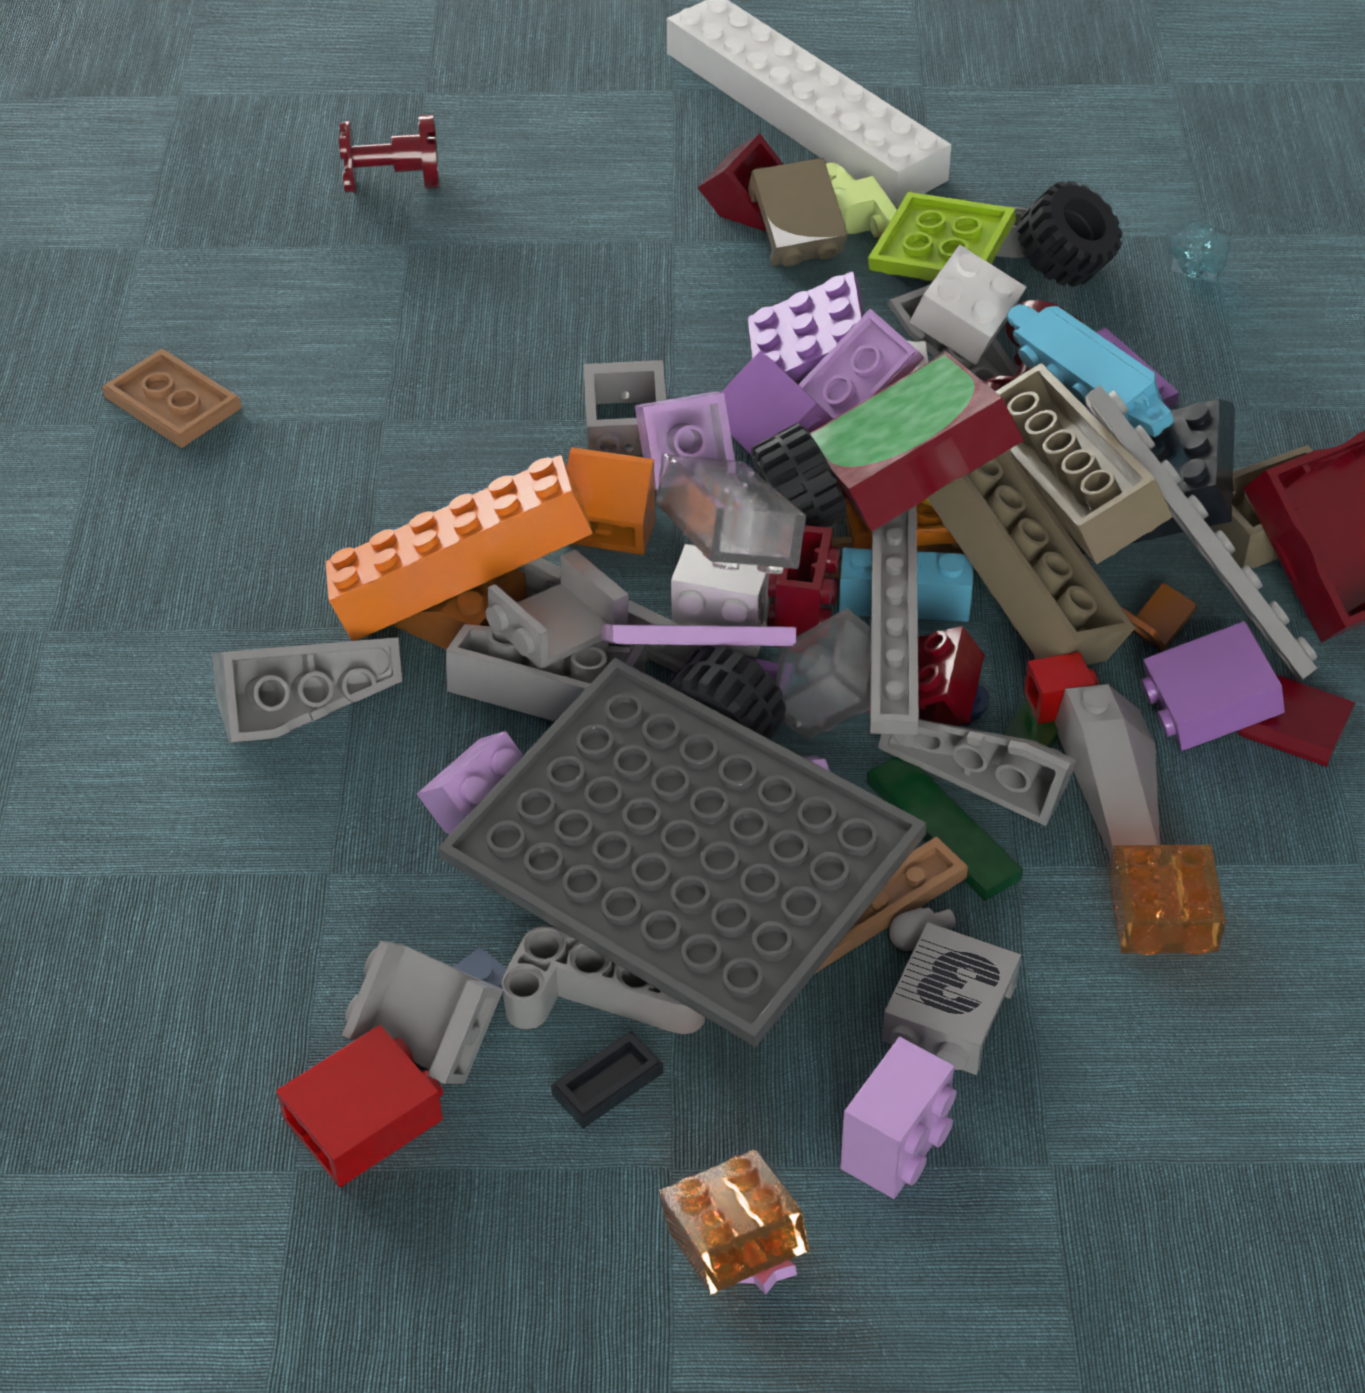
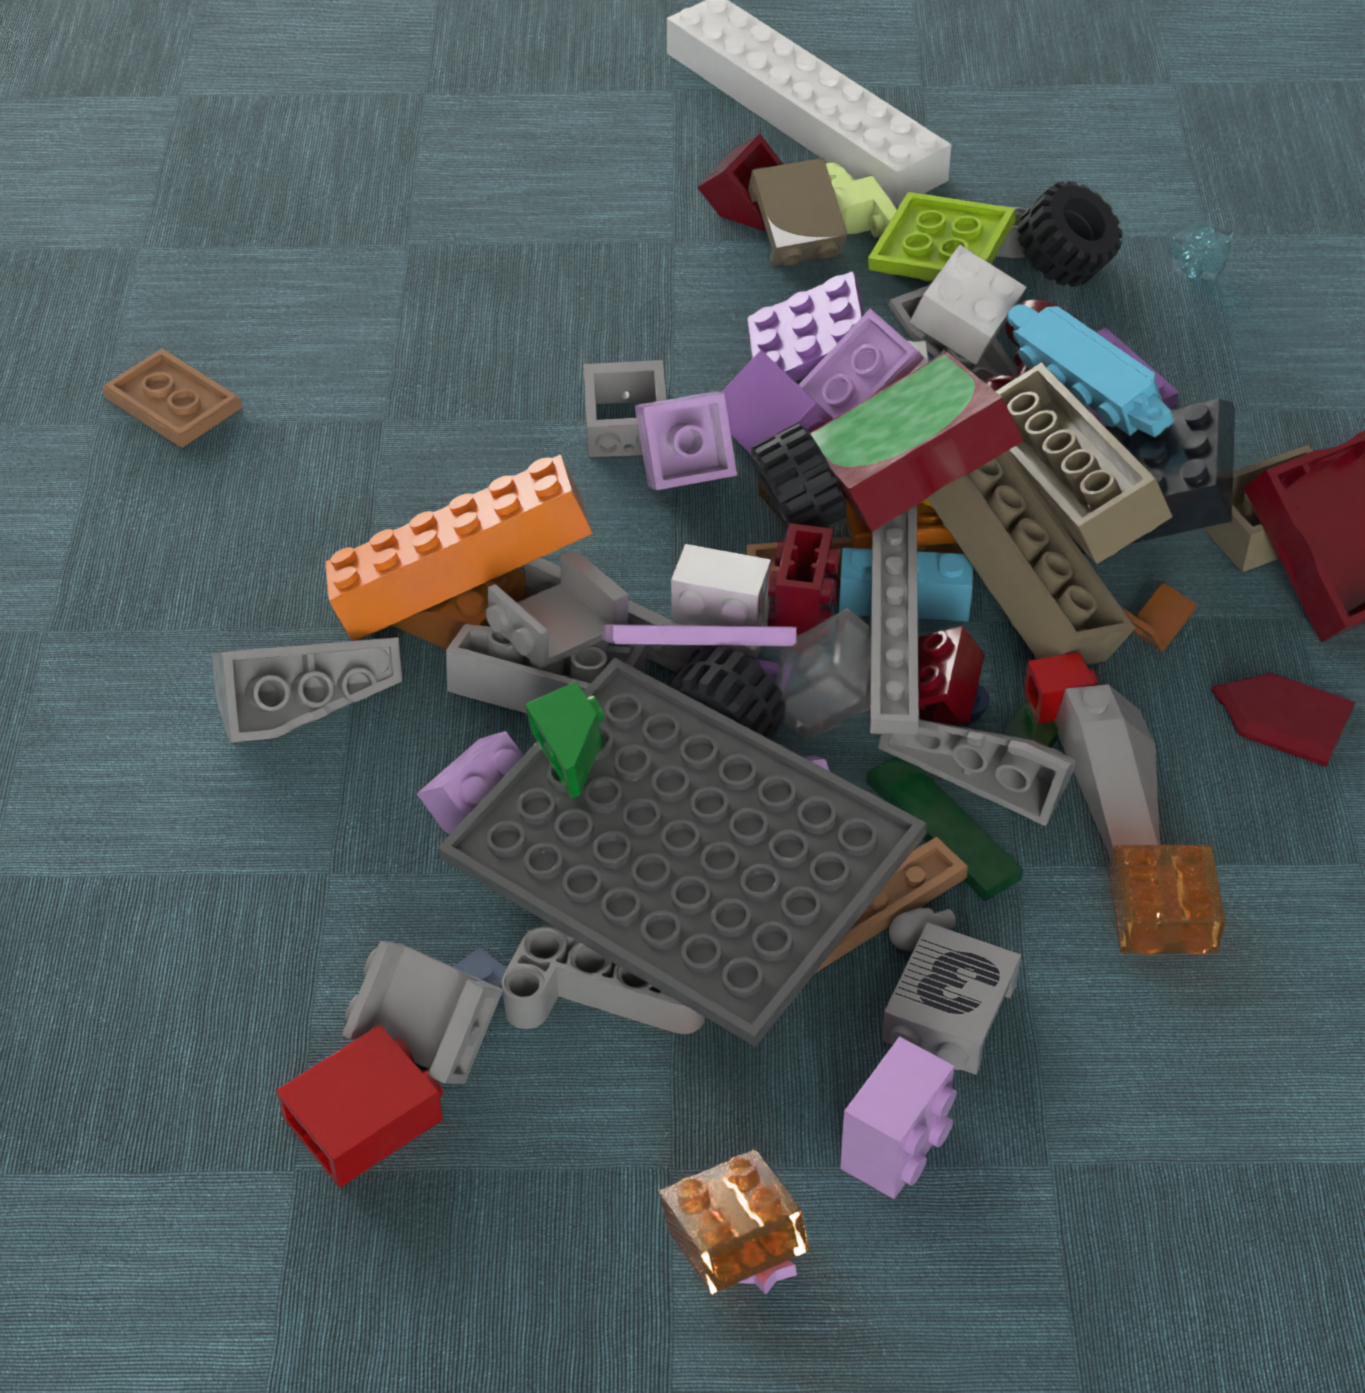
(405, 152): dark red piece -> none
(567, 733): none -> green slope
(607, 1079): black tile -> none
(616, 497): orange slope -> none
(731, 513): clear brick -> none
(1212, 686): medium lavender brick -> none
(1214, 547): light grey plate -> none

